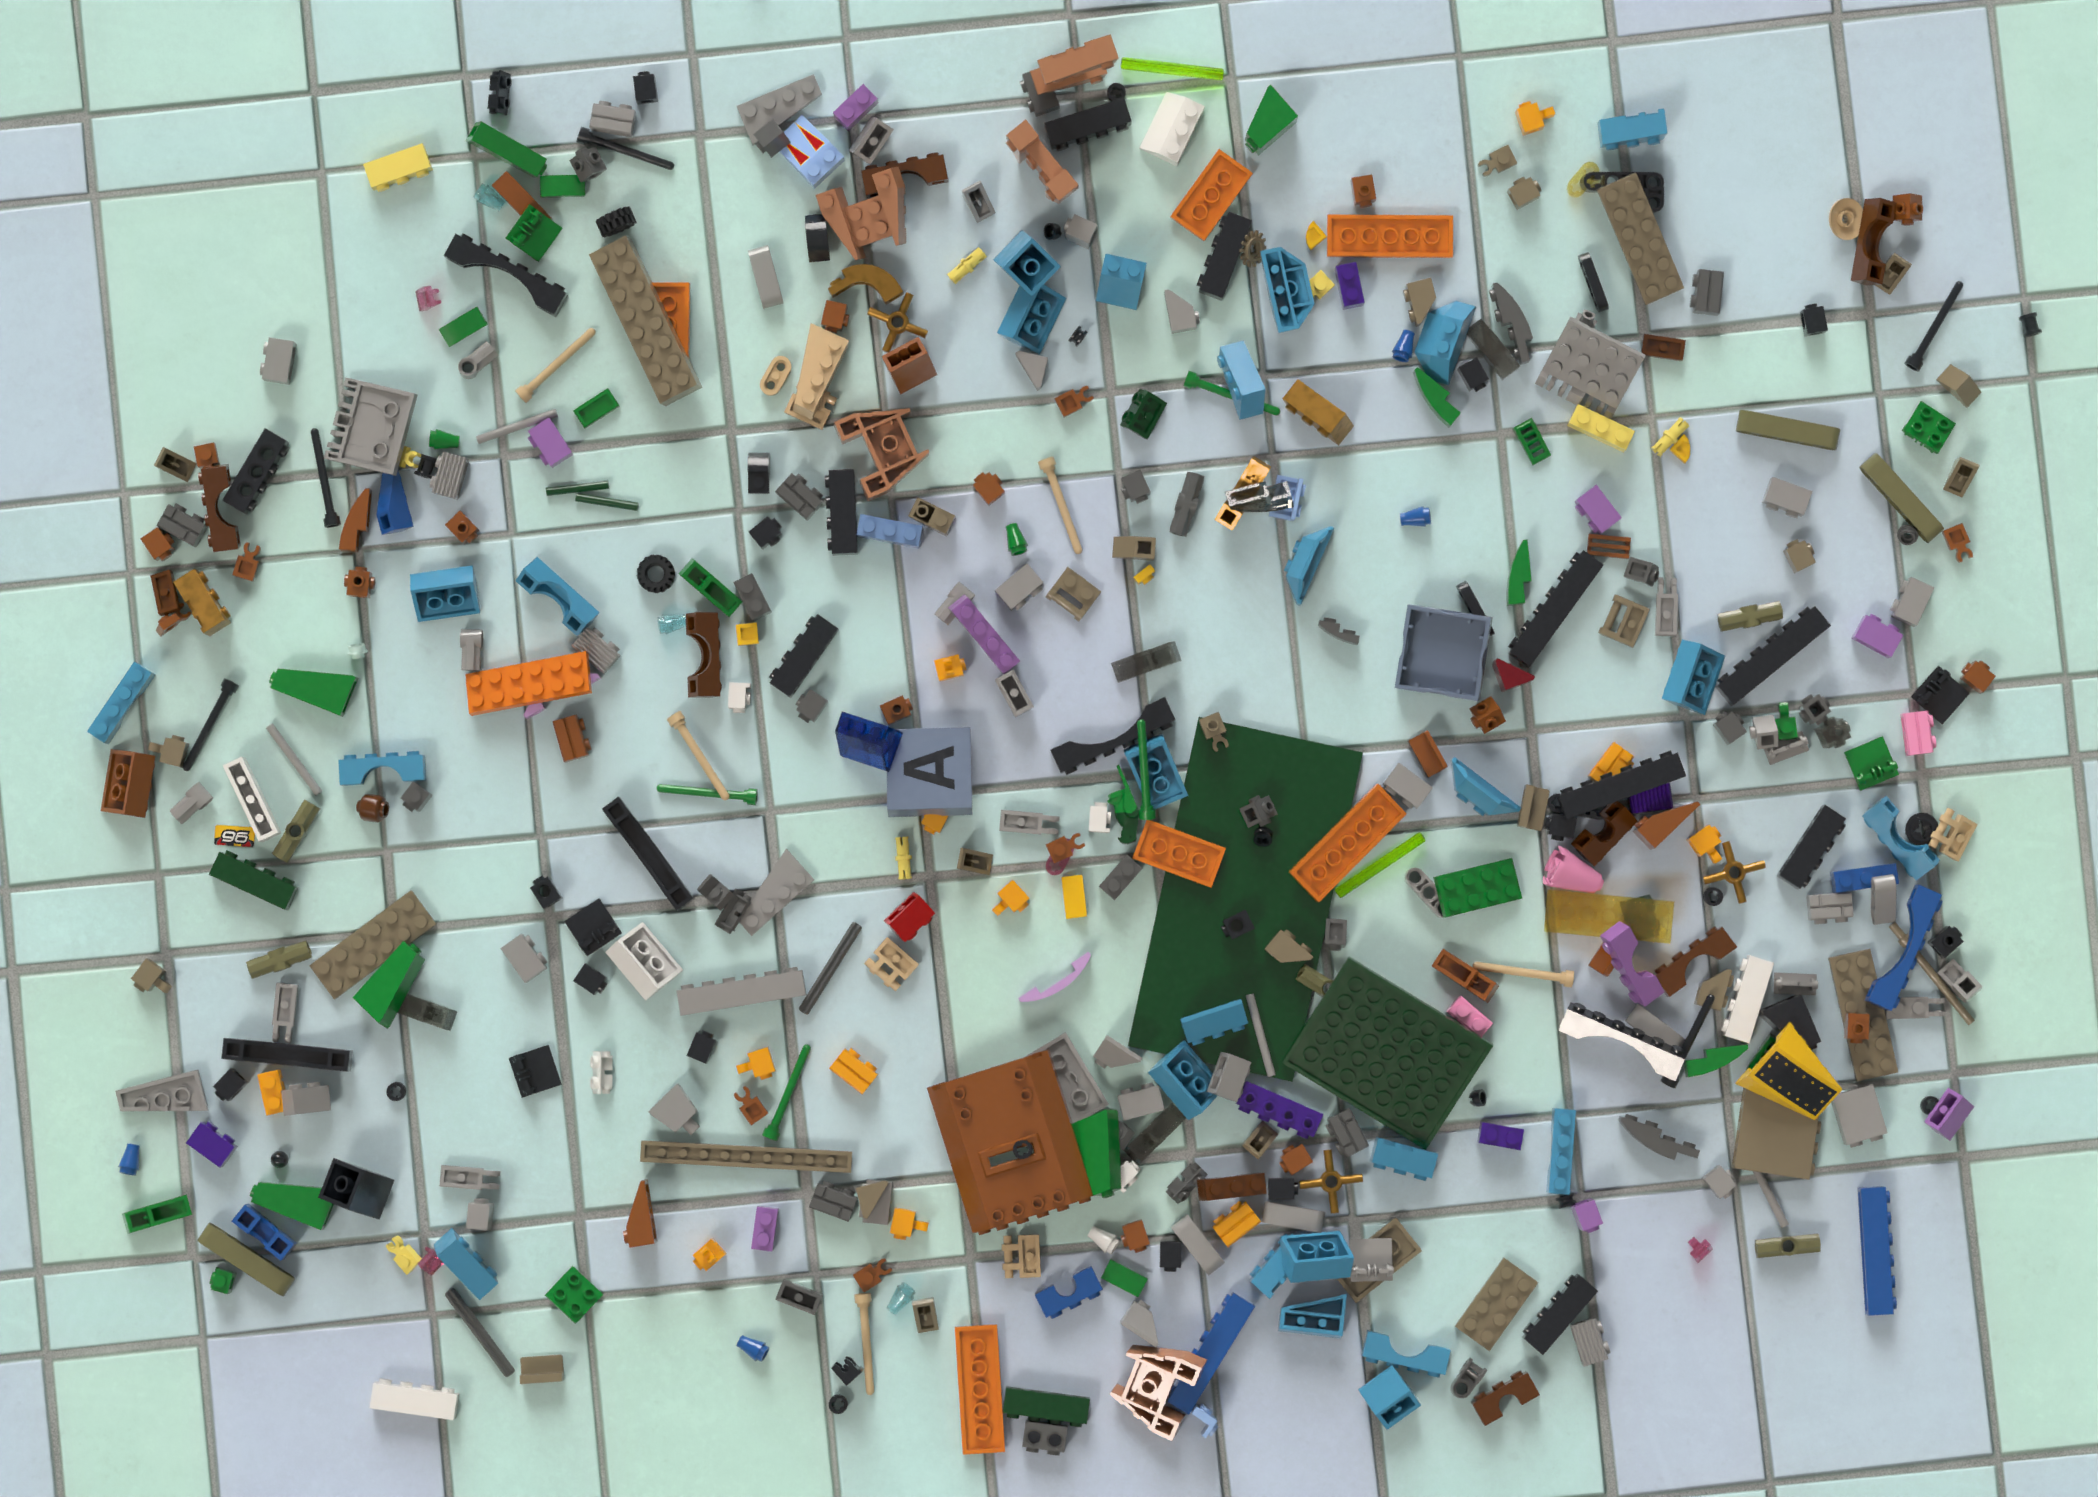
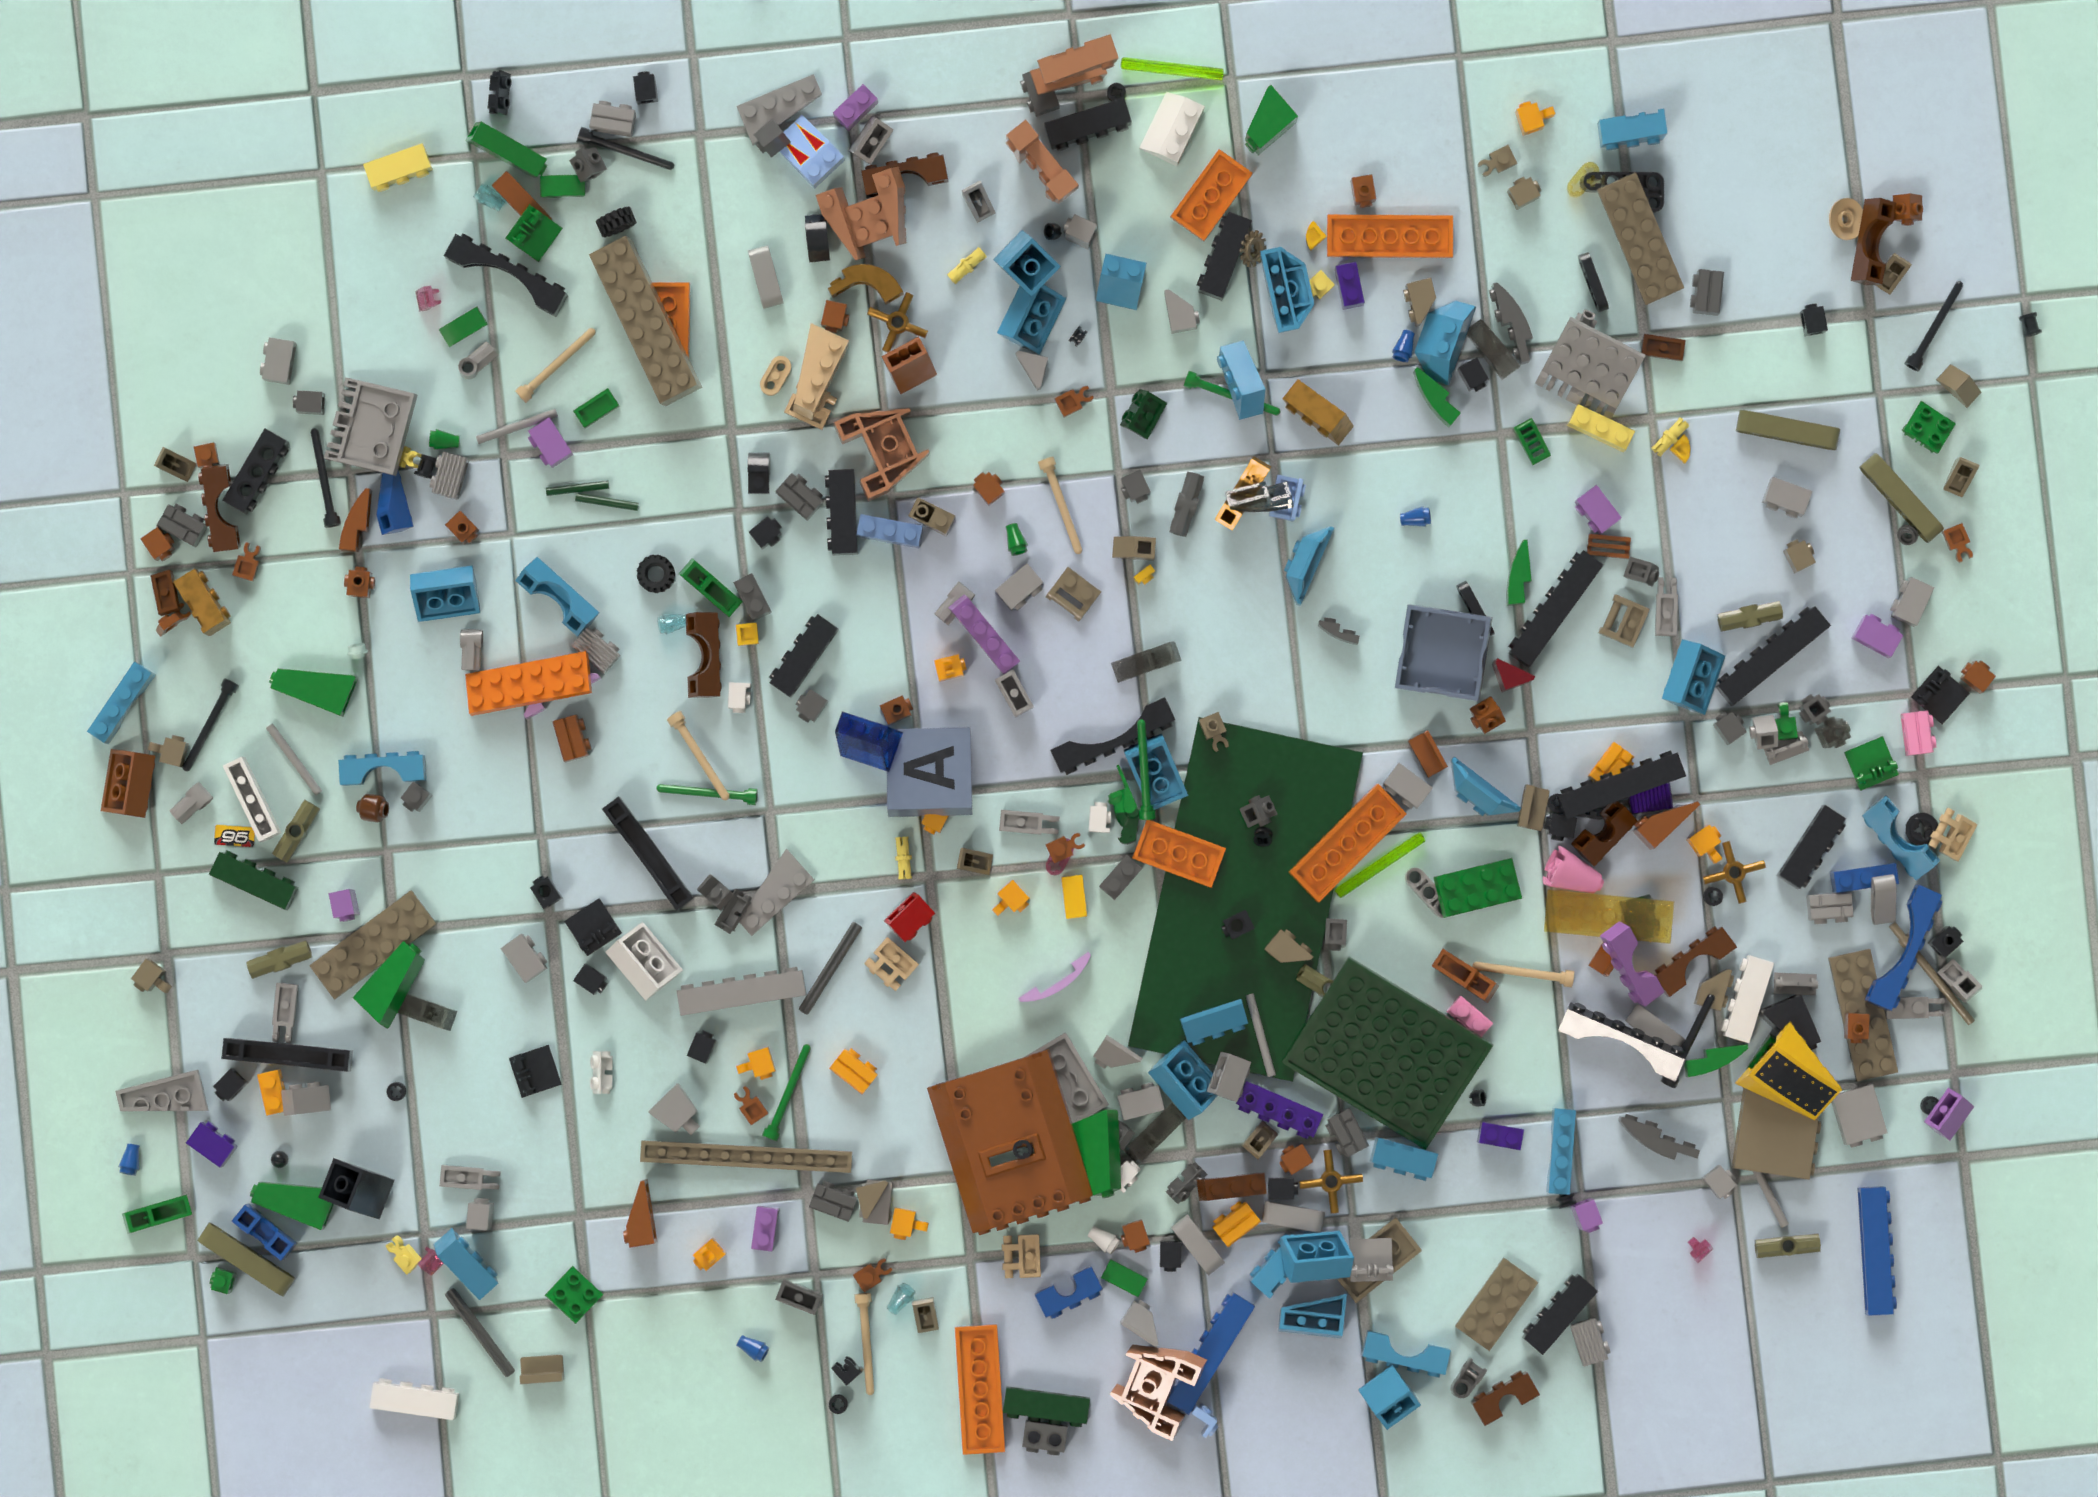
(309, 402): none -> dark grey brick
(344, 905): none -> medium lavender brick

